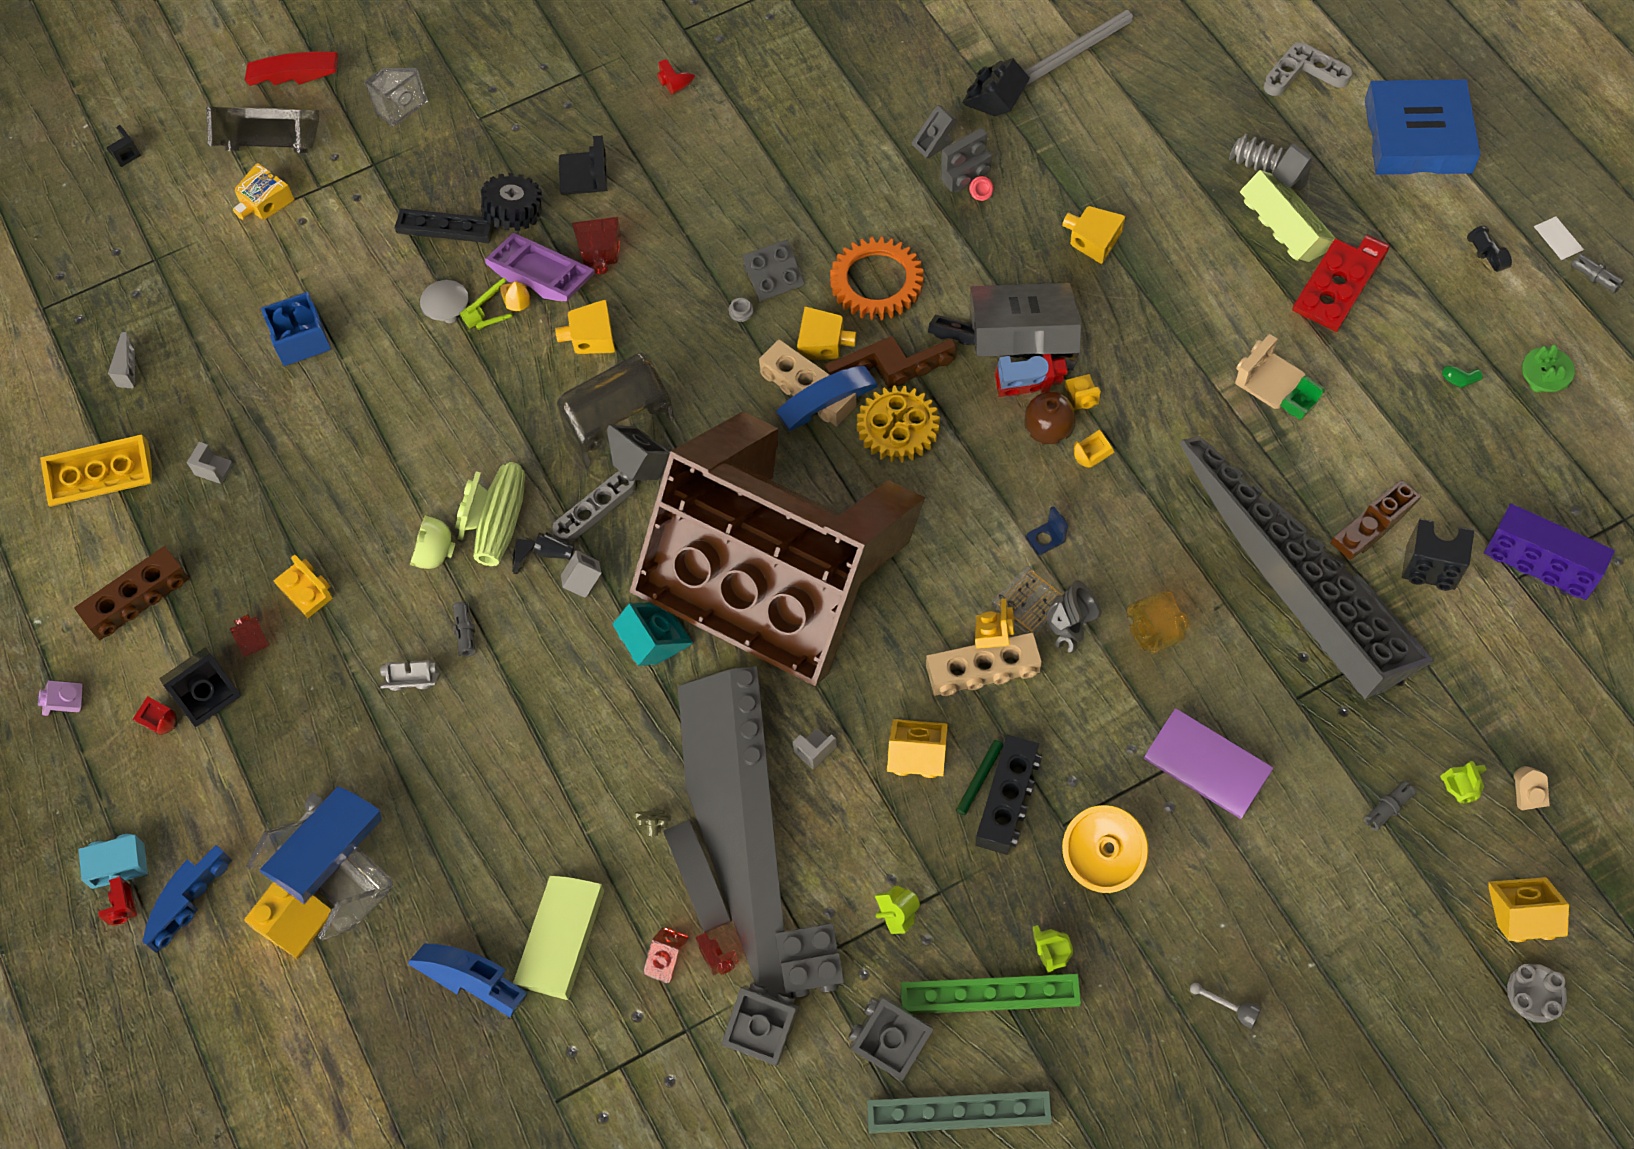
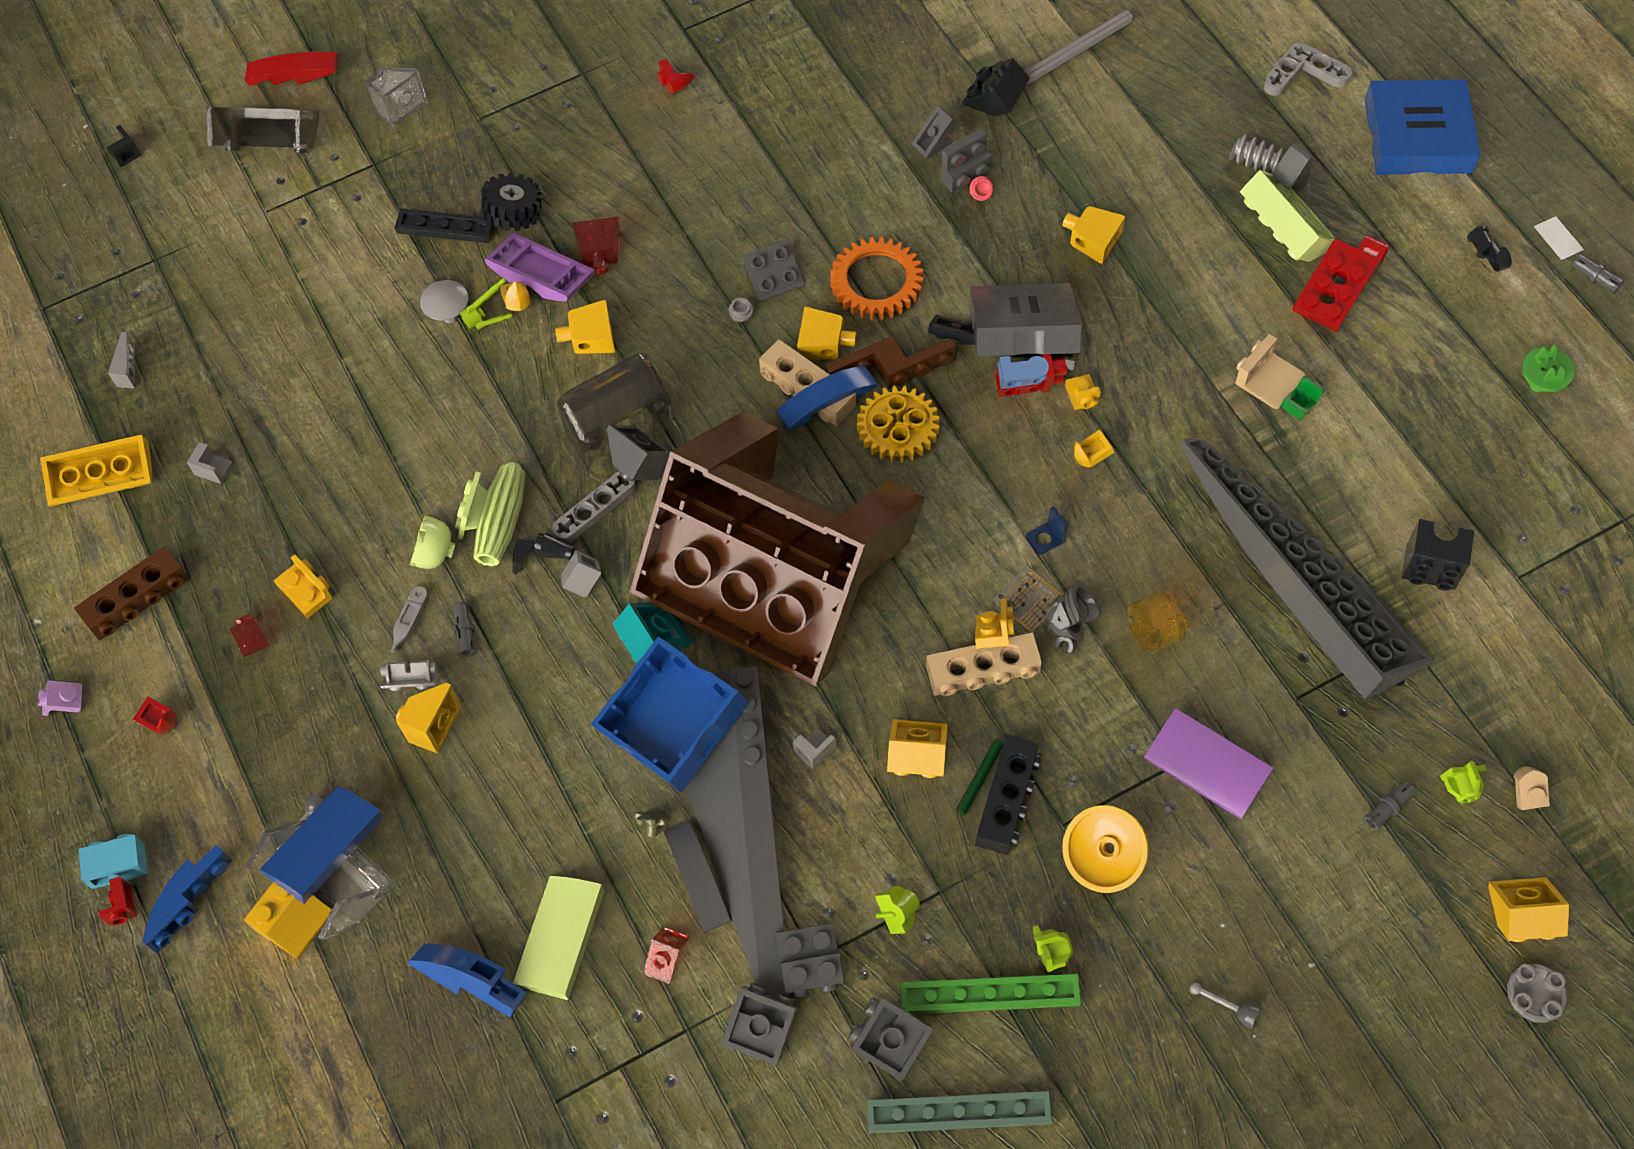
(200, 687): black slope -> none
(261, 194): yellow torso -> none
(295, 328): blue piece -> none
(409, 616): none -> light grey piece
(429, 716): none -> yellow slope
(584, 171): black bracket -> none
(670, 714): none -> blue tile
(711, 951): clear red bracket -> none
(1050, 418): reddish brown cylinder -> none
(1376, 520): reddish brown slope -> none
(1461, 378): green arm -> none
(1549, 552): dark purple brick -> none

